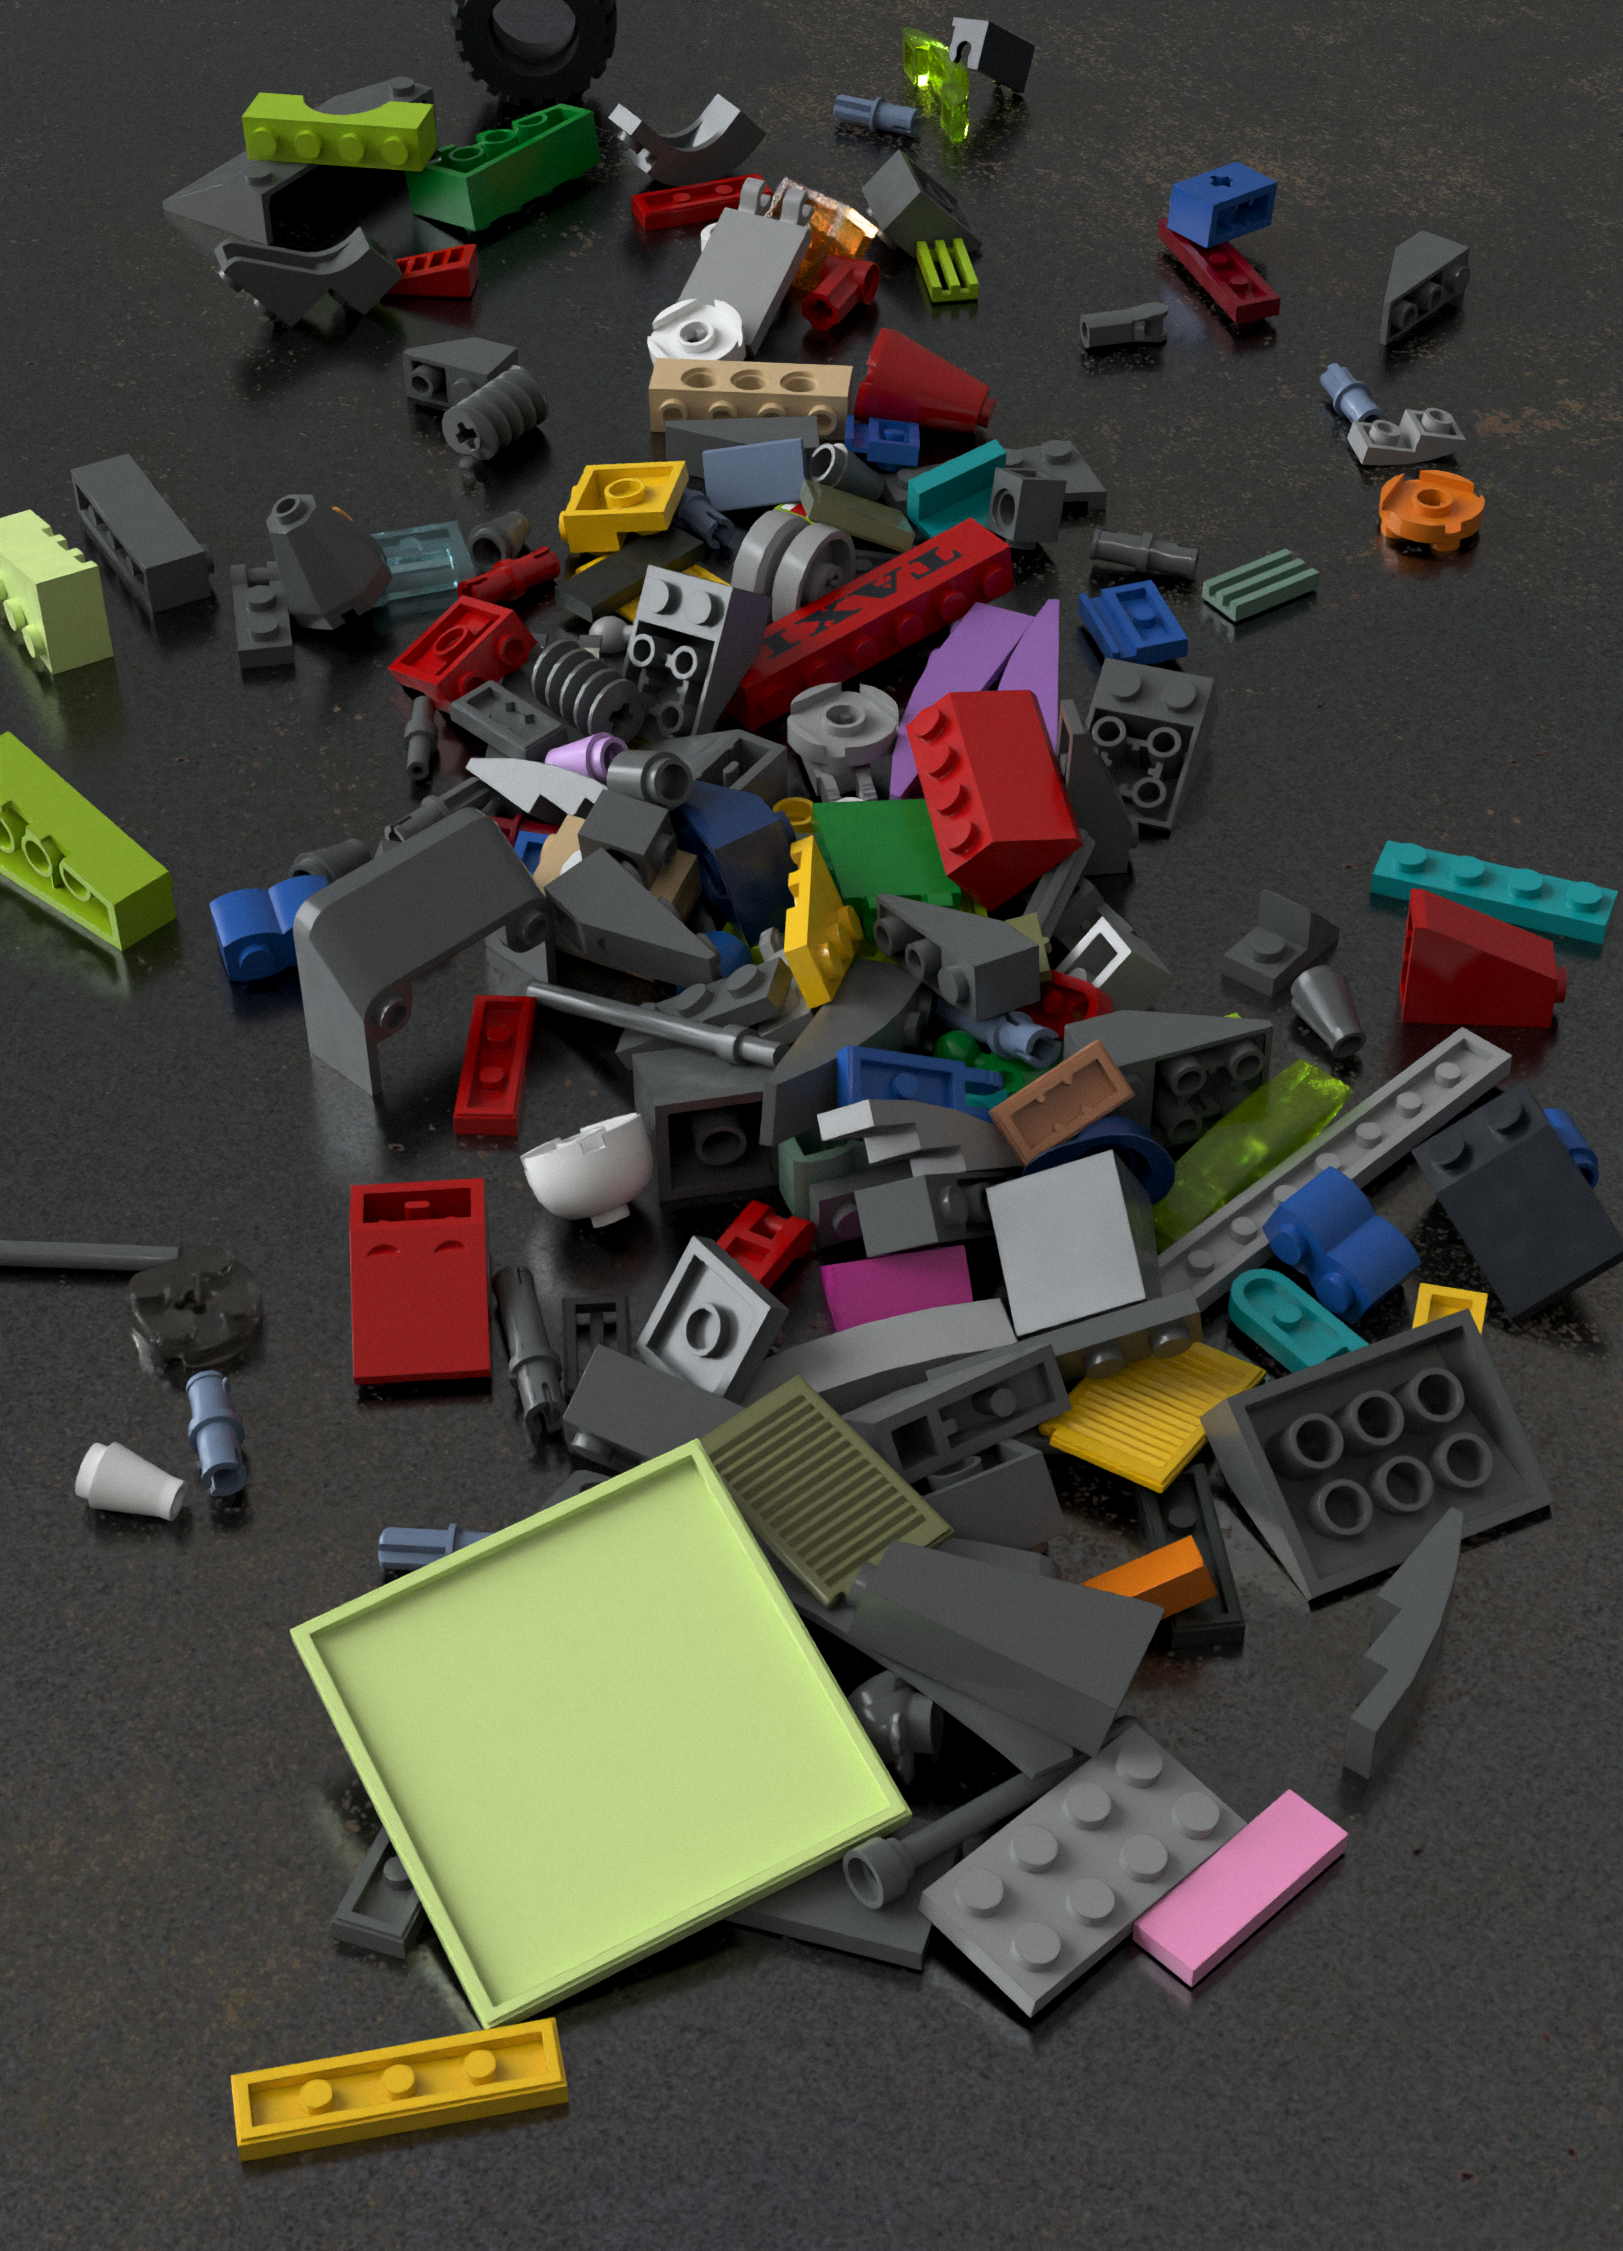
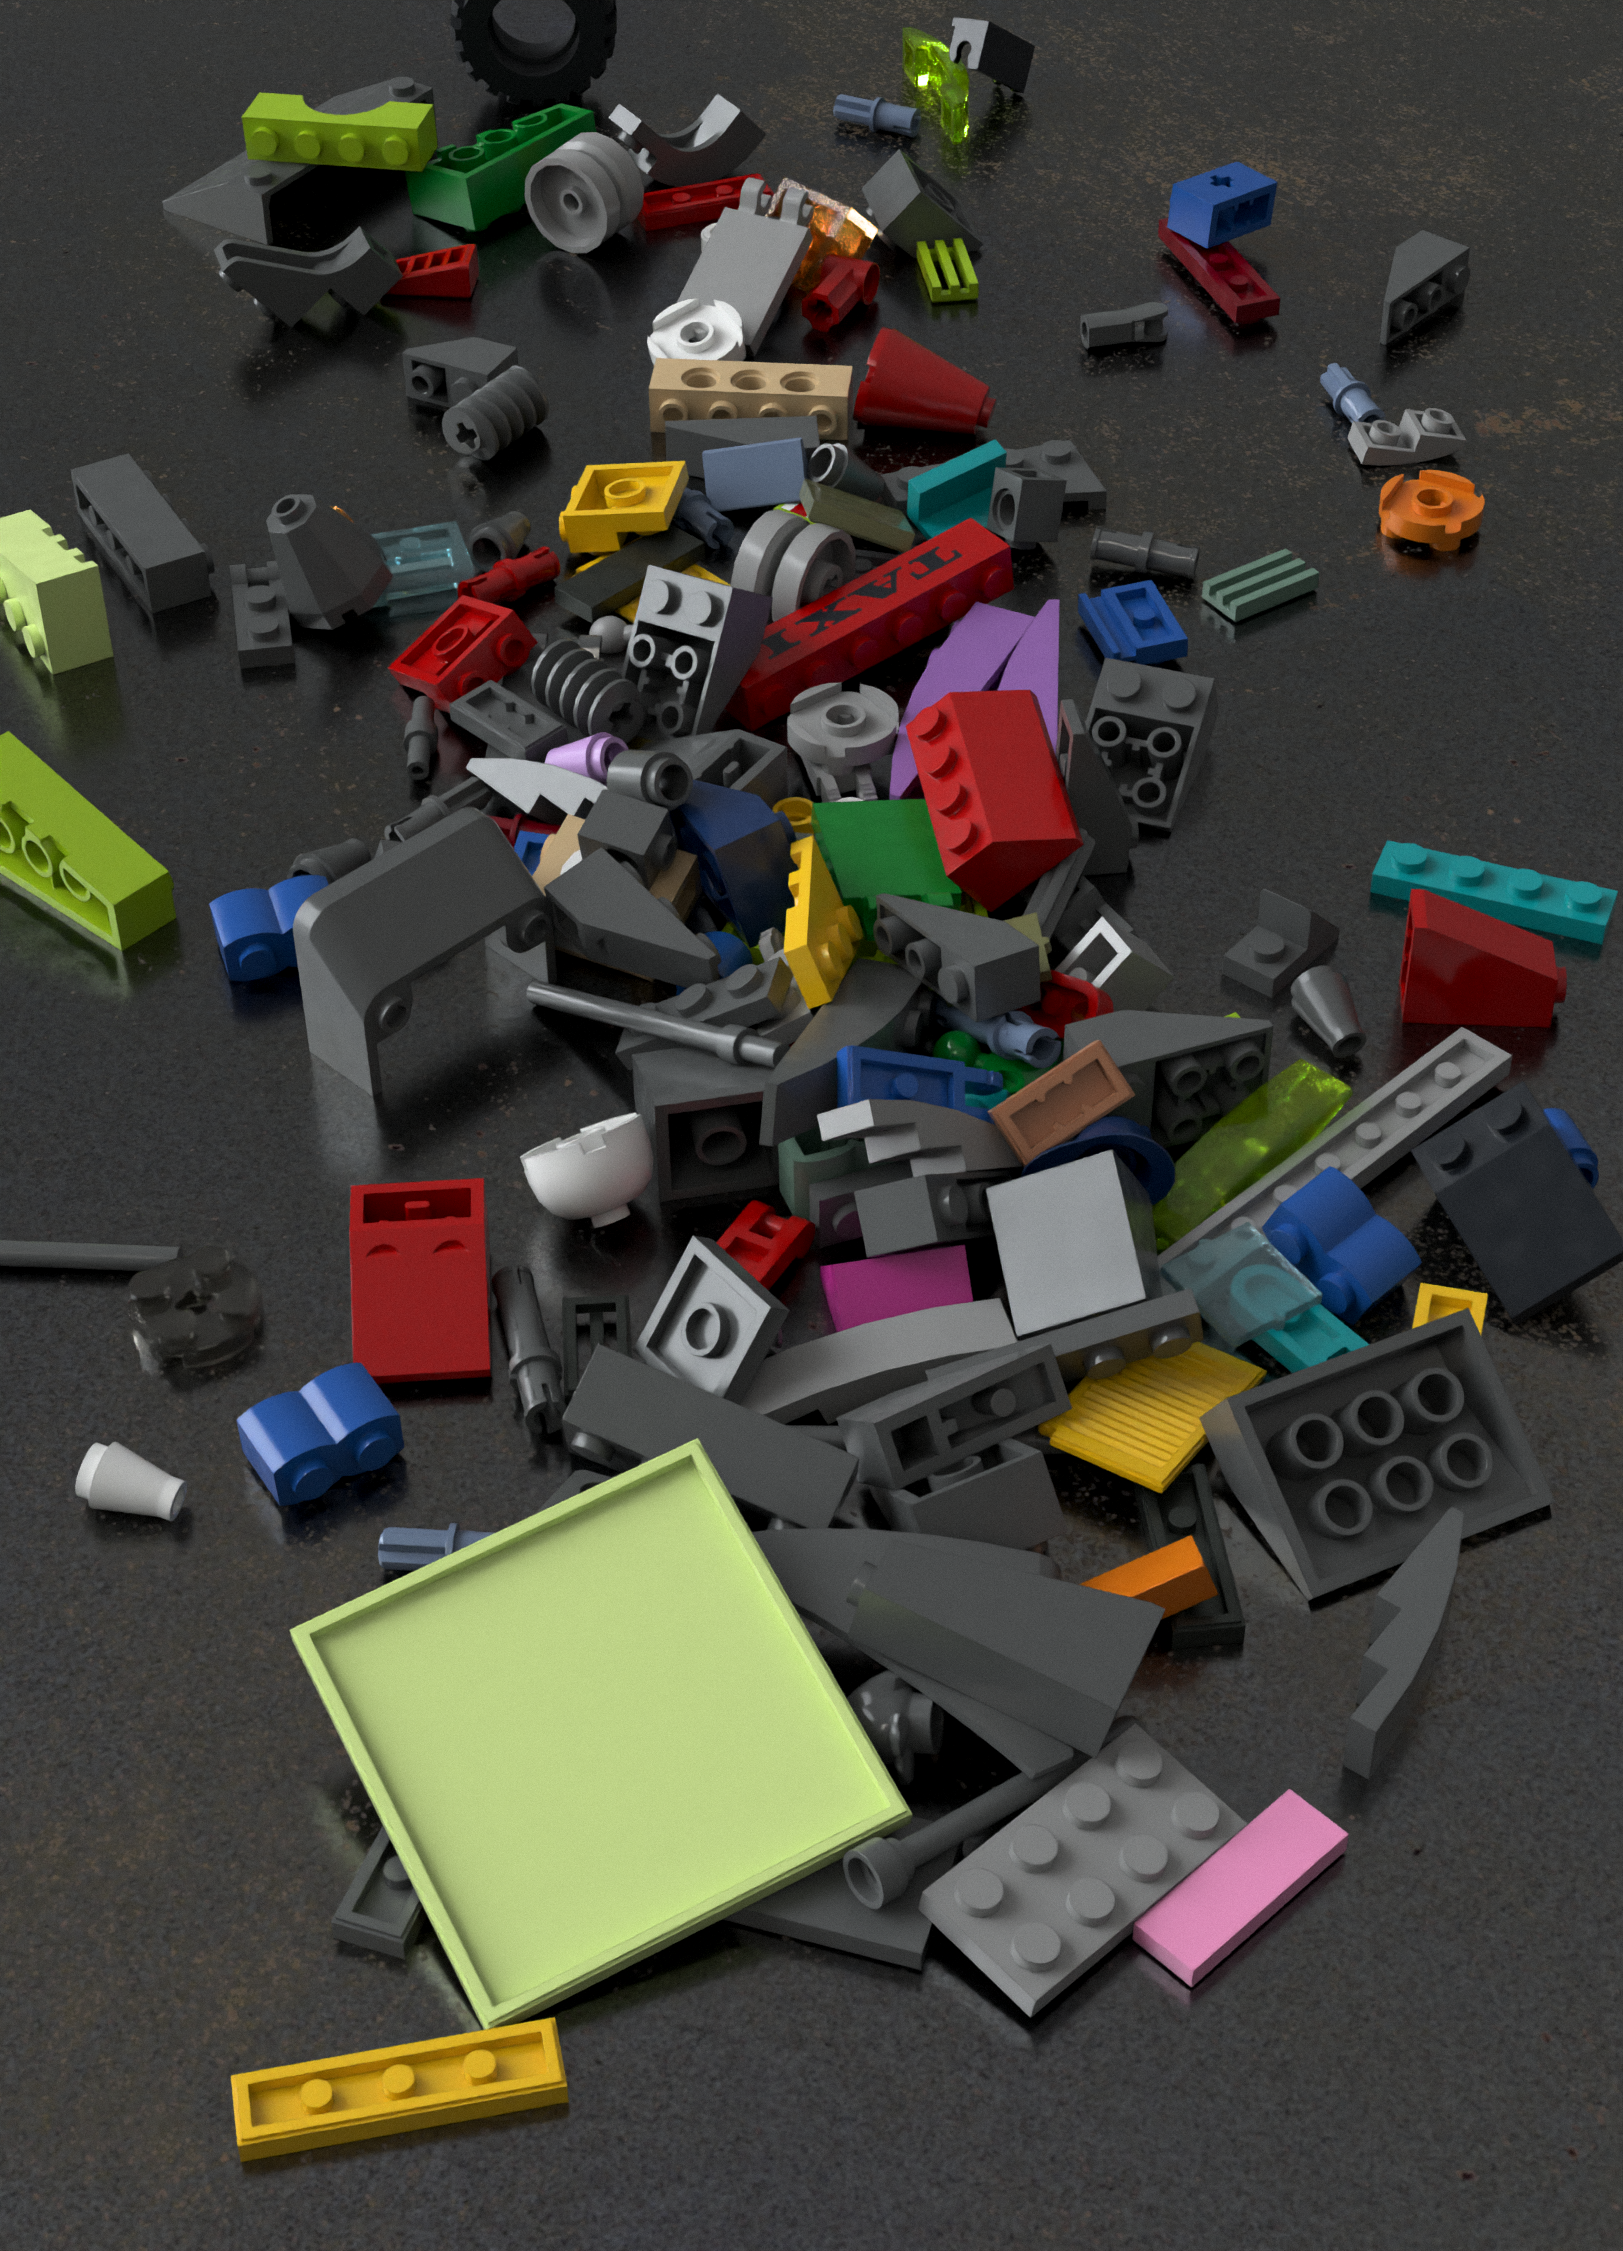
(216, 1433): sand blue pin -> none
(319, 1434): none -> blue brick
(495, 1065): red tile -> none
(584, 192): none -> light grey wheel
(817, 1490): olive window -> none
(886, 442): blue plate -> none
(1242, 1284): none -> clear light blue piece

